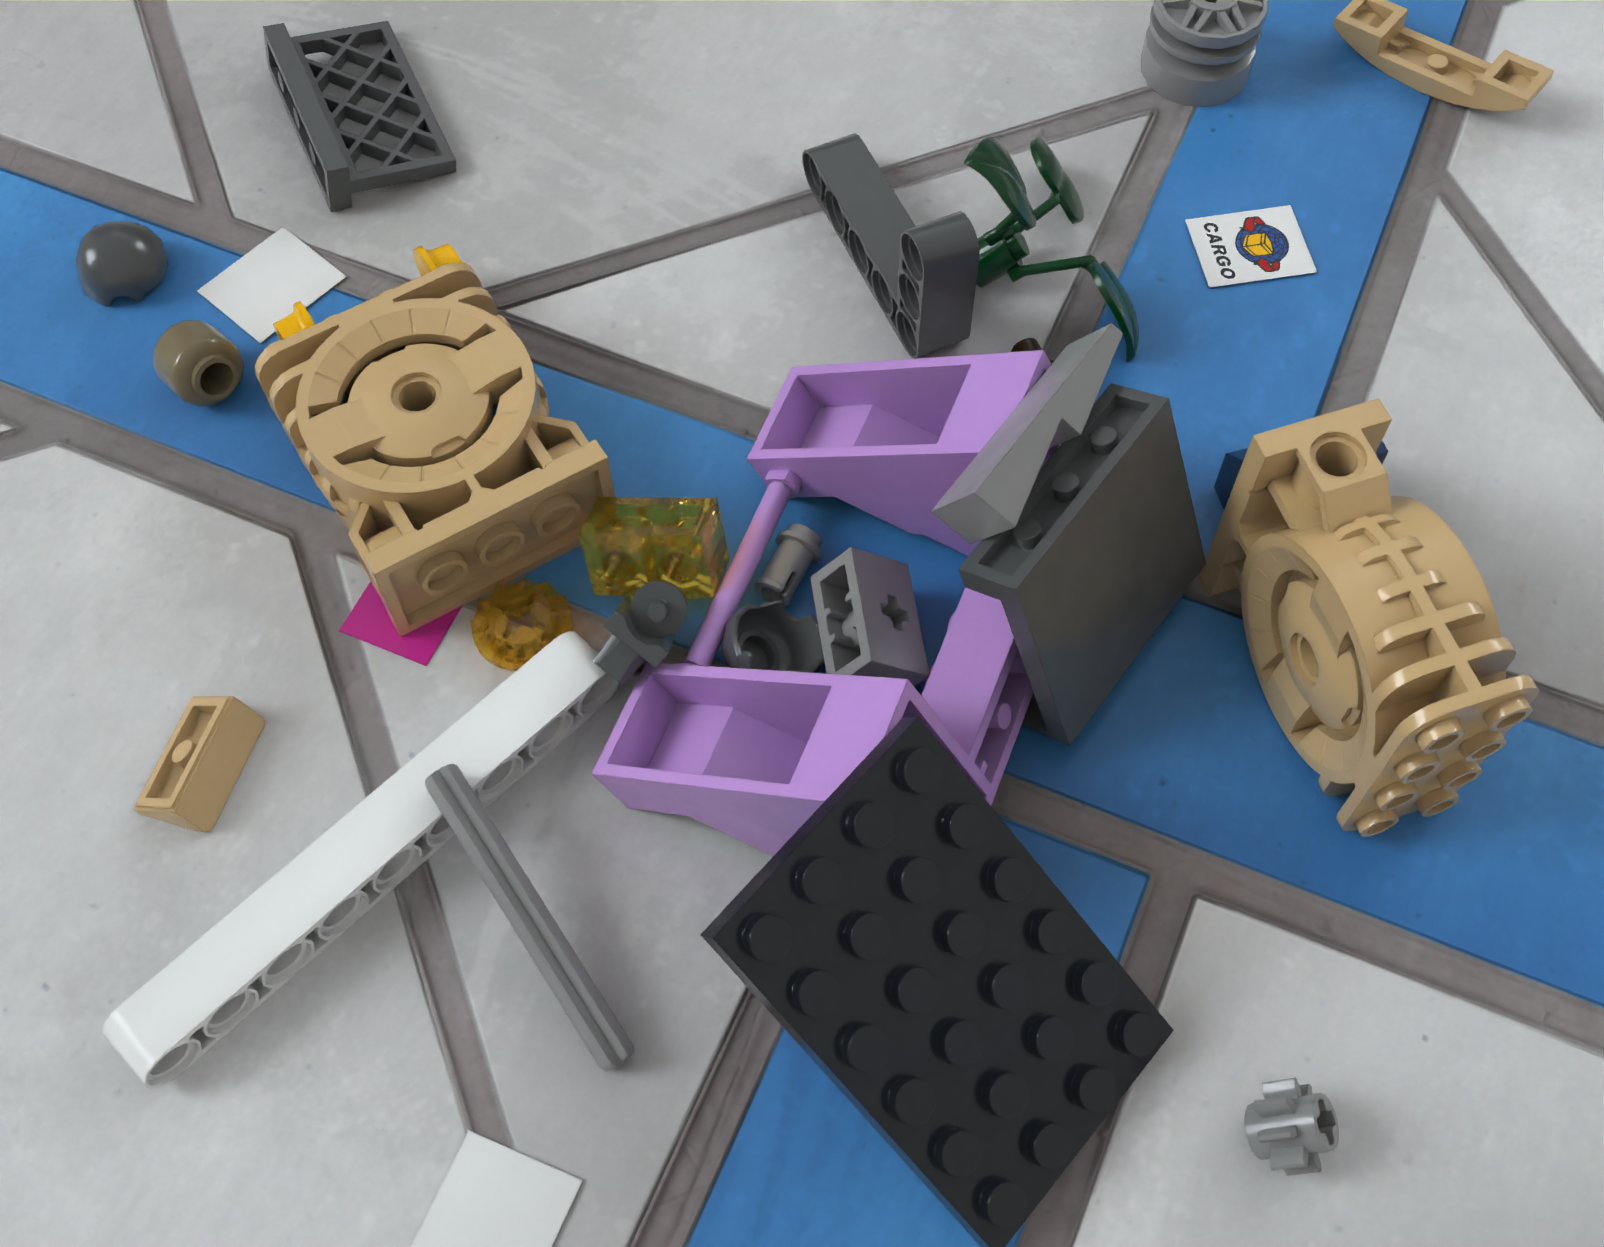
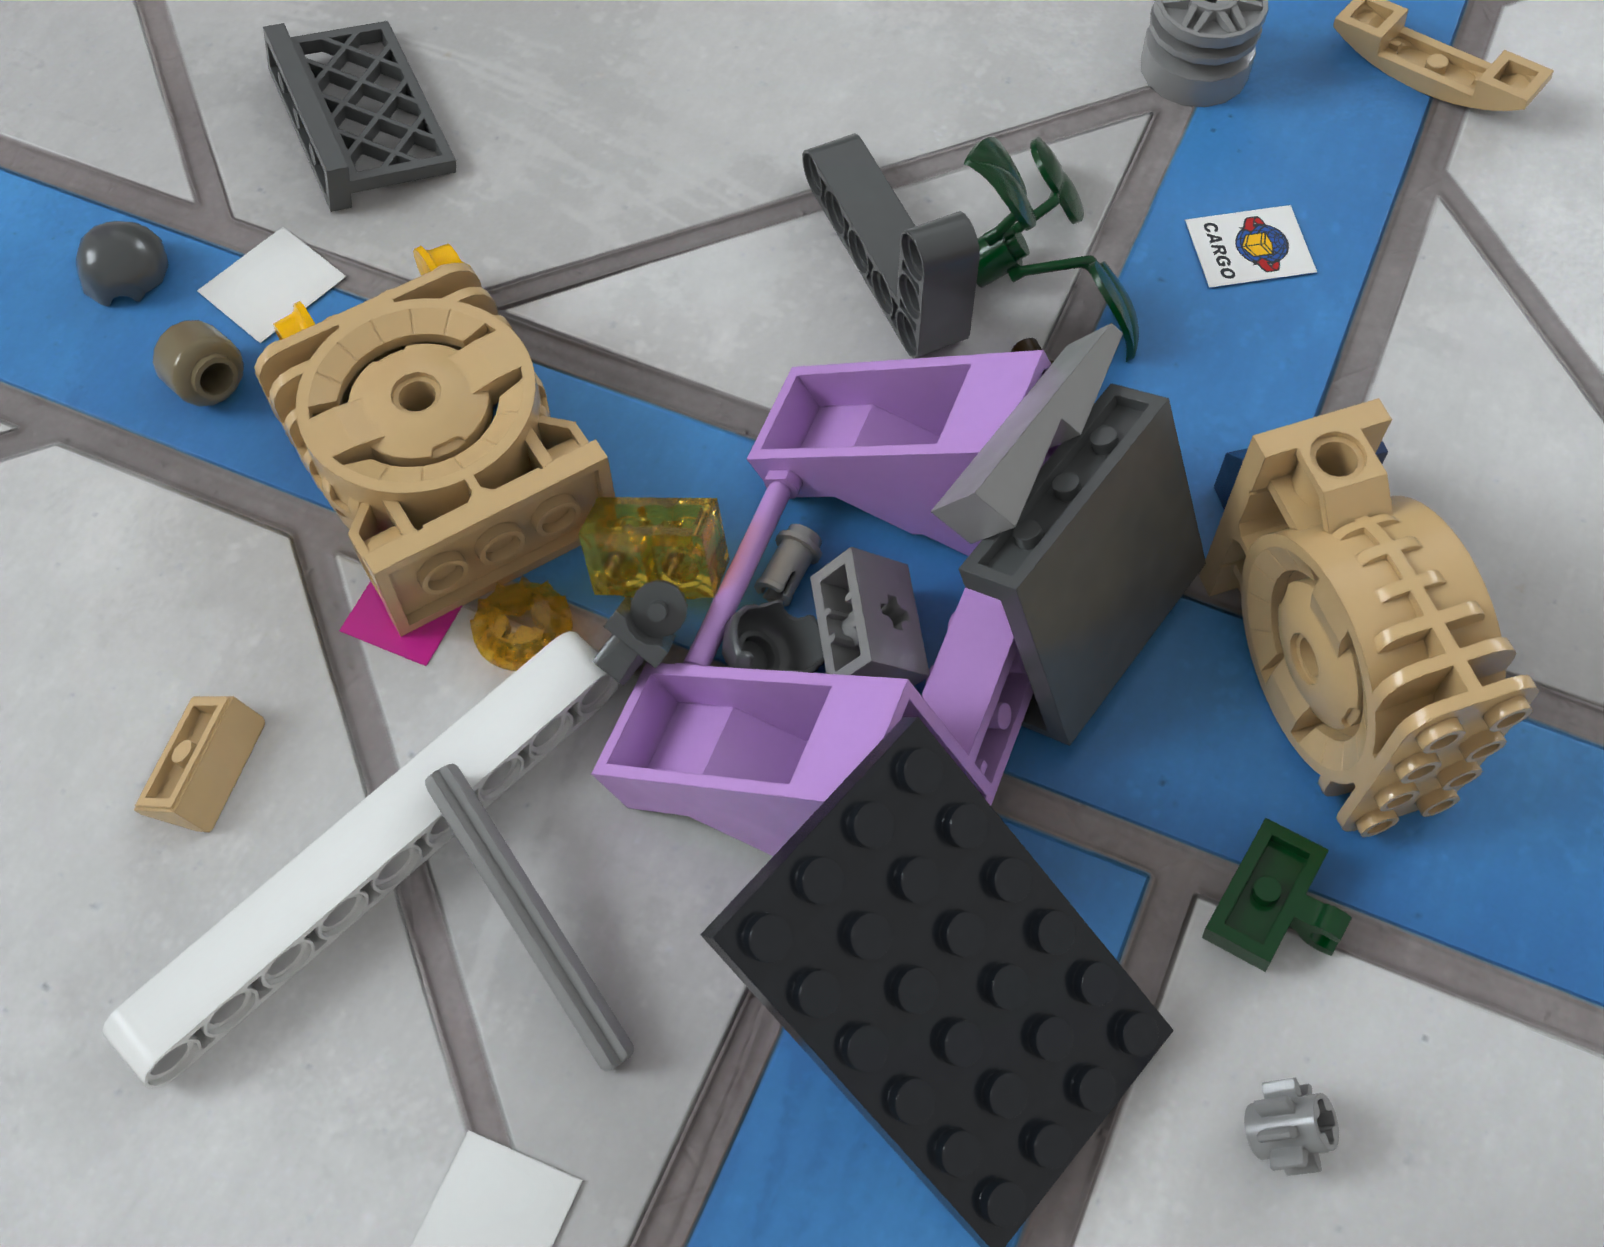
(1271, 896): none -> dark green plate

